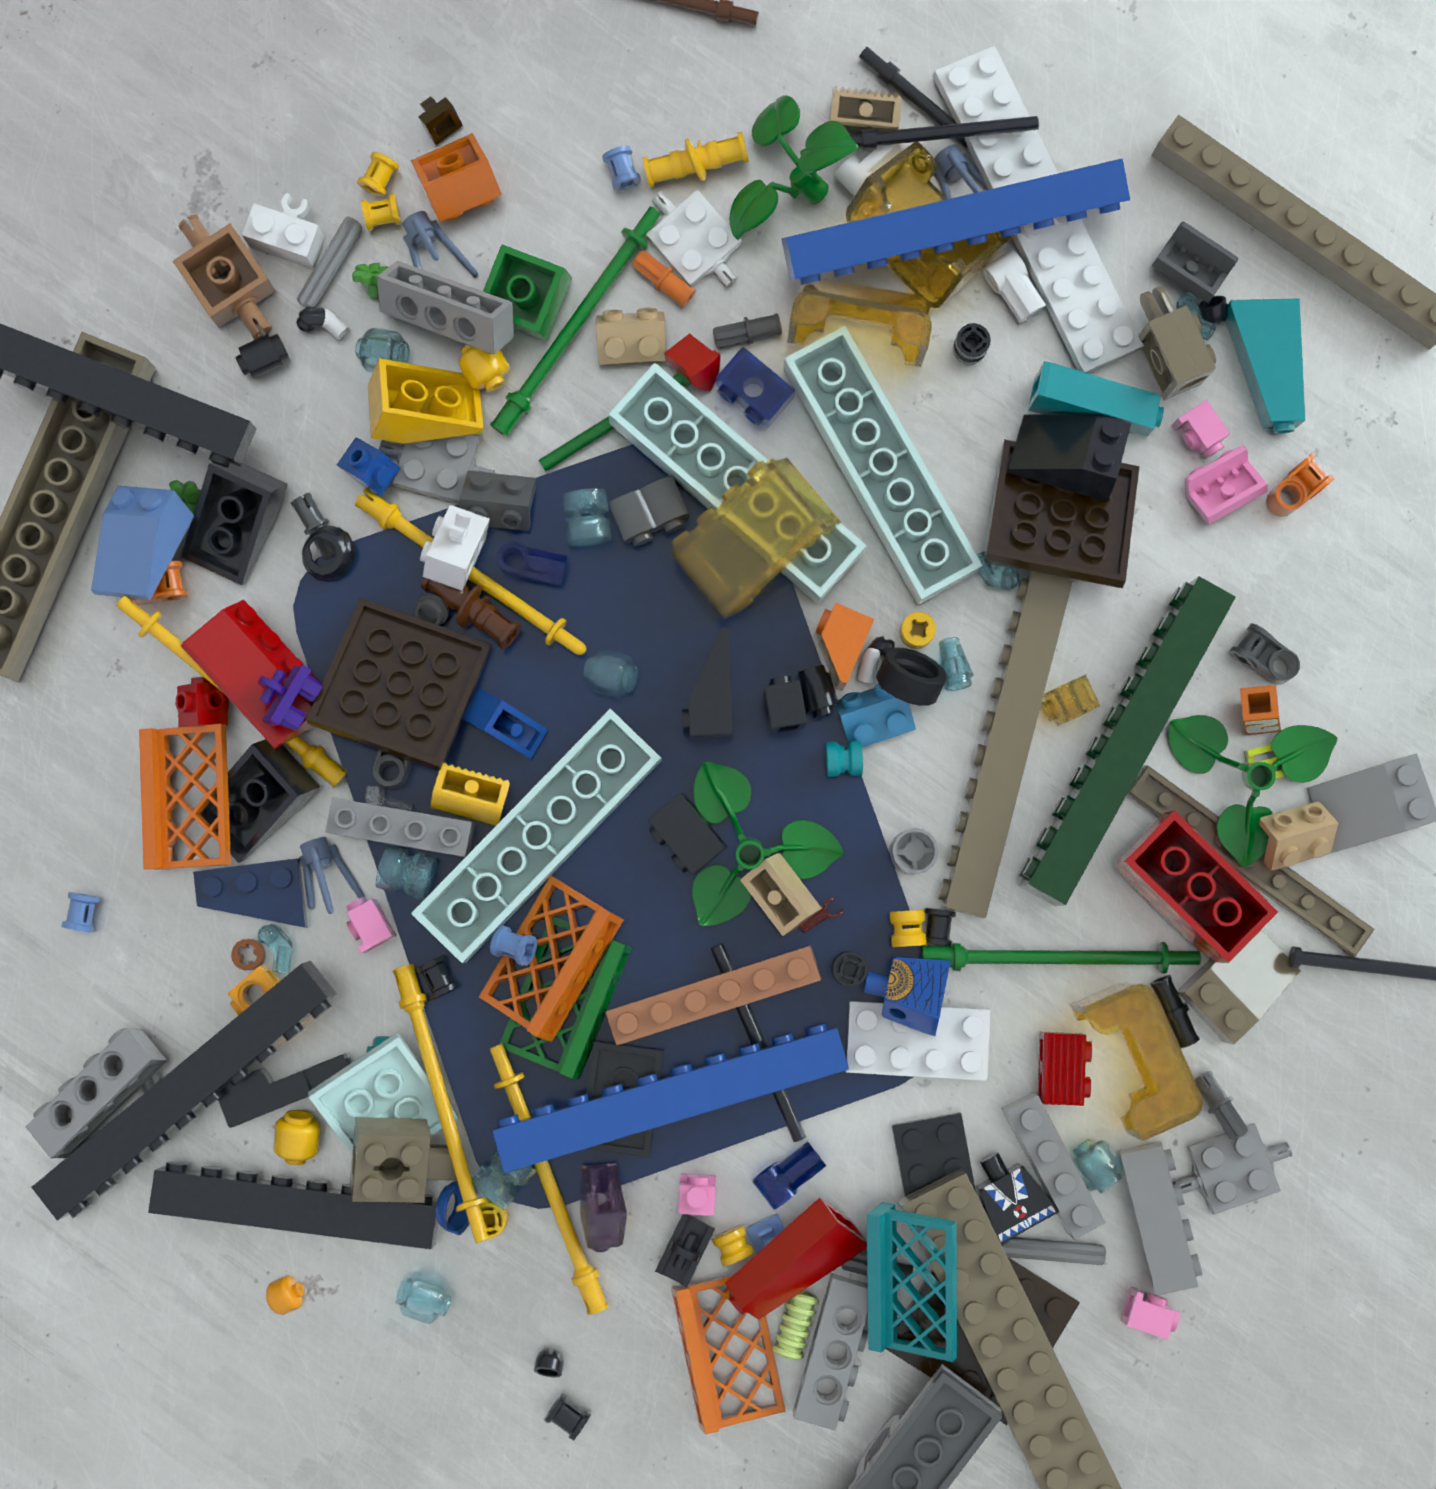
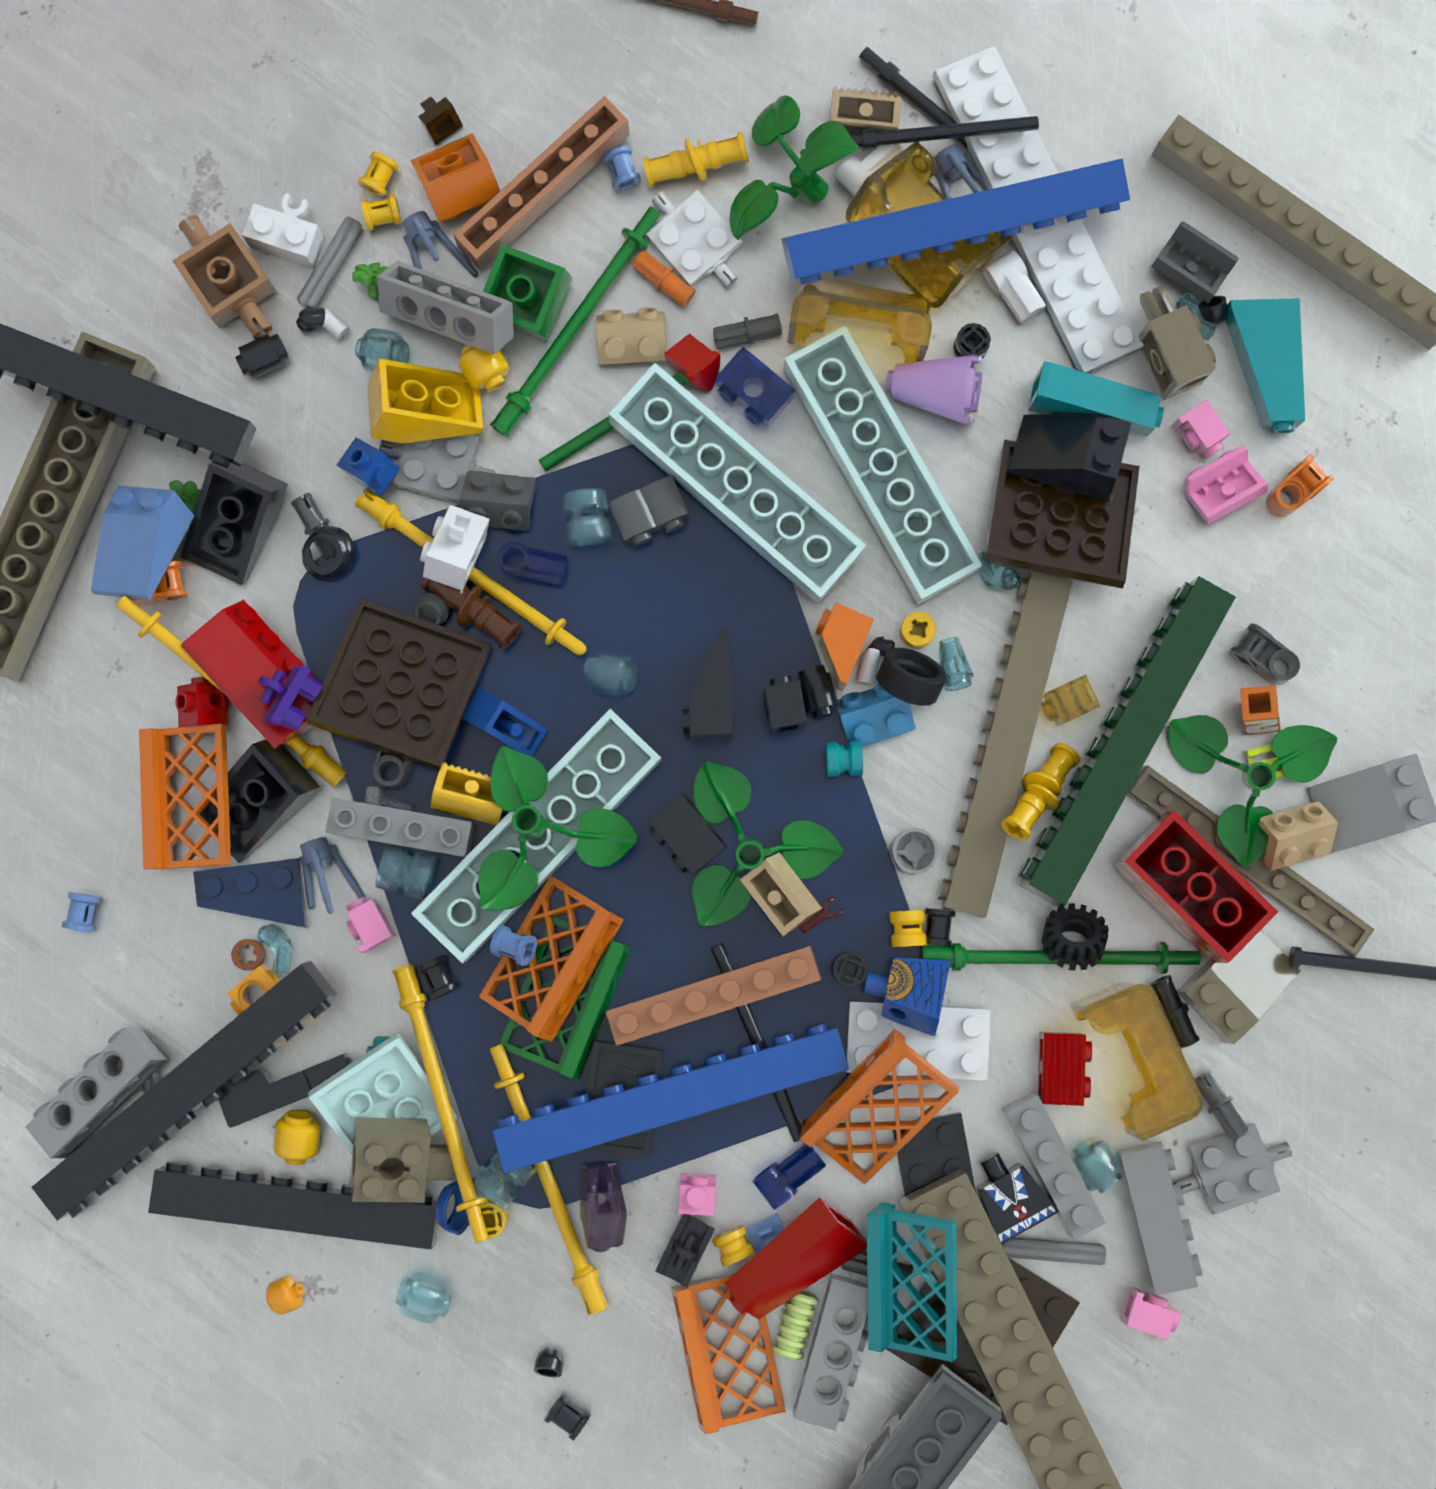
(516, 782): none -> green plant
(542, 183): none -> nougat brick
(753, 535): clear yellow windscreen -> none
(856, 1087): none -> orange fence
(939, 386): none -> lavender cone
(1040, 791): none -> yellow piece
(1075, 921): none -> black tyre

